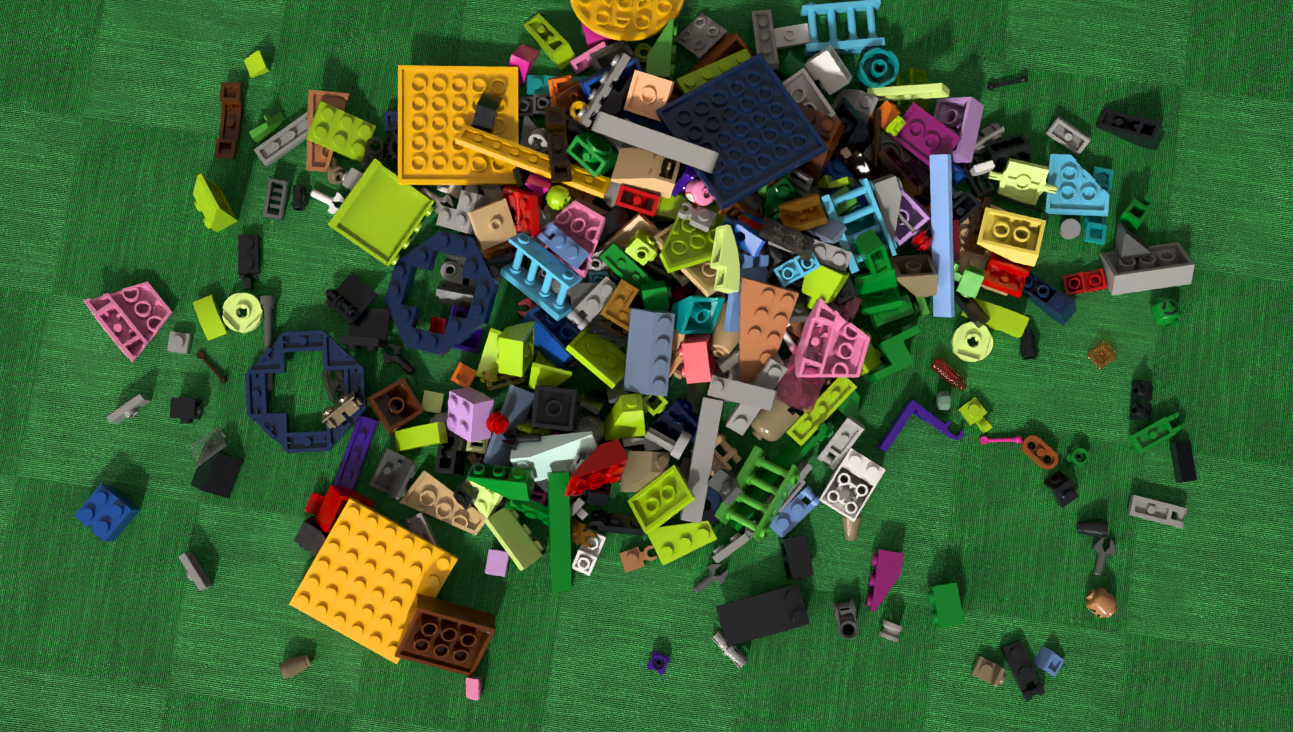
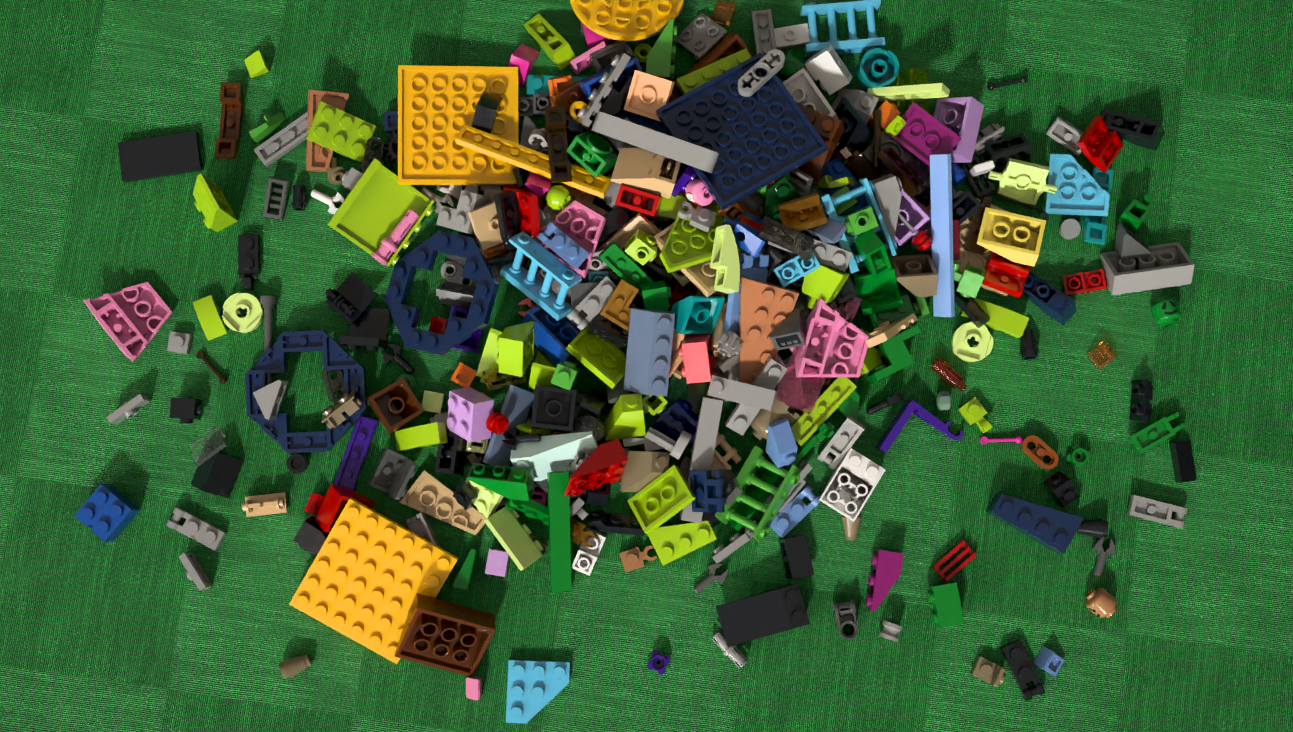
(160, 156): none -> black tile
(196, 529): none -> light grey plate
(265, 504): none -> tan hinge
(270, 398): none -> light grey slope
(297, 463): none -> black tile
(390, 244): none -> bright pink pin
(465, 575): none -> green slope
(507, 217): none -> black hinge
(533, 686): none -> medium azure plate
(565, 375): none -> bright green brick
(702, 489): none -> dark blue plate
(723, 12): none -> clear orange slope
(728, 344): none -> light grey gear
(763, 64): none -> light grey beam
(781, 443): none -> medium blue slope
(790, 332): none -> dark grey slope
(860, 221): none -> bright green brick
(884, 403): none -> black bar
(887, 330): none -> tan wing
(967, 549): none -> red tile
(1038, 522): none -> dark blue wedge
(1100, 144): none -> red slope

